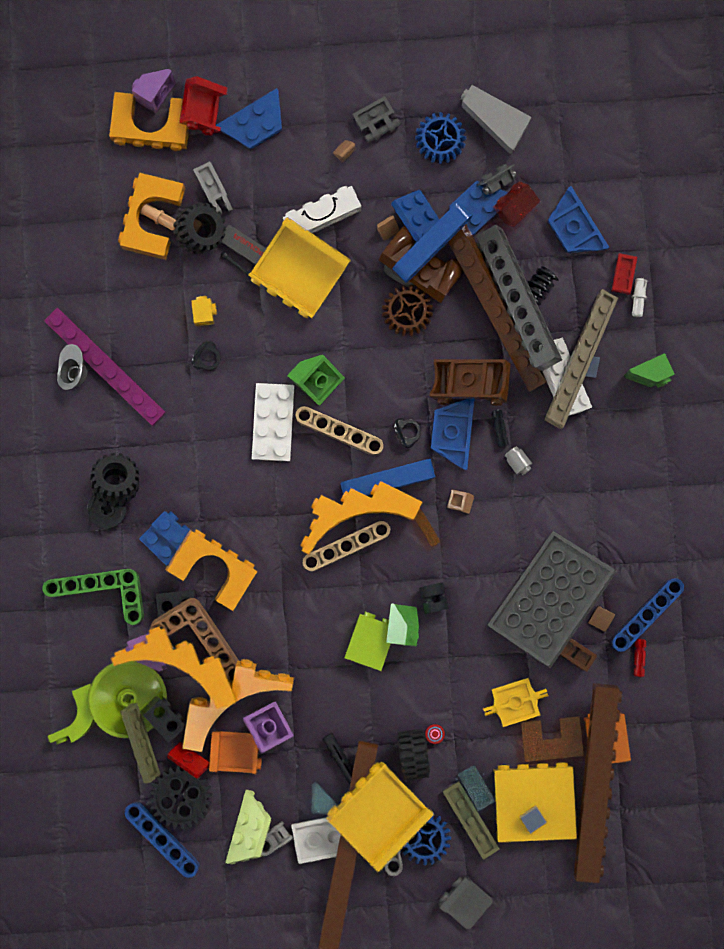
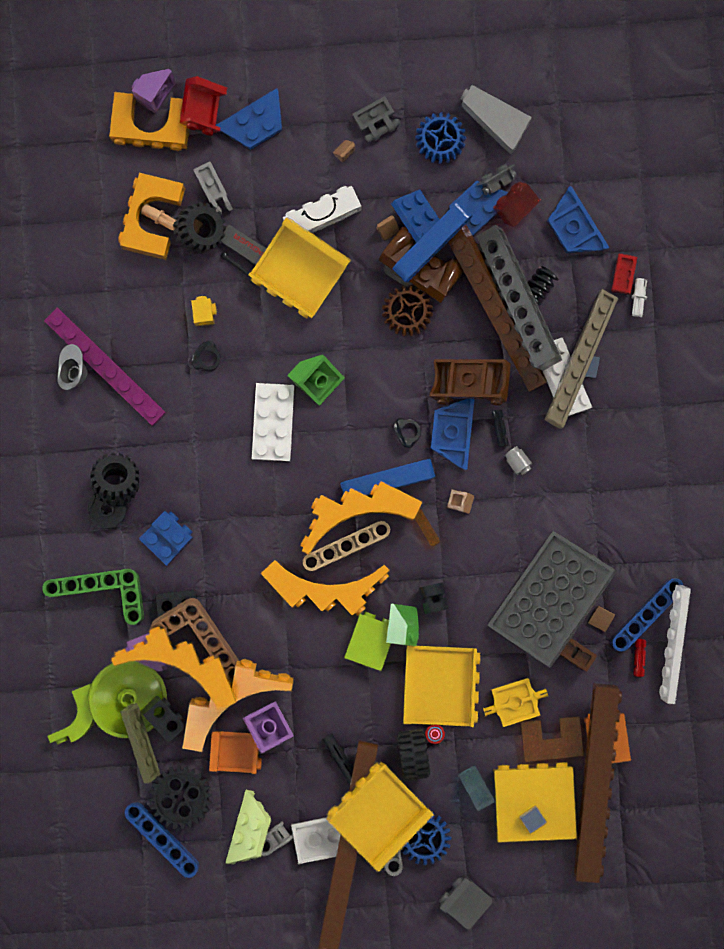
(188, 760): red plate -> none
(239, 573): light orange arch -> none
(321, 800): clear light blue slope -> none
(332, 424): tan beam -> none
(349, 595): none -> light orange arch
(441, 686): none -> yellow panel
(471, 820): olive plate -> none
(652, 373): bright green slope -> none
(675, 644): none -> white plate

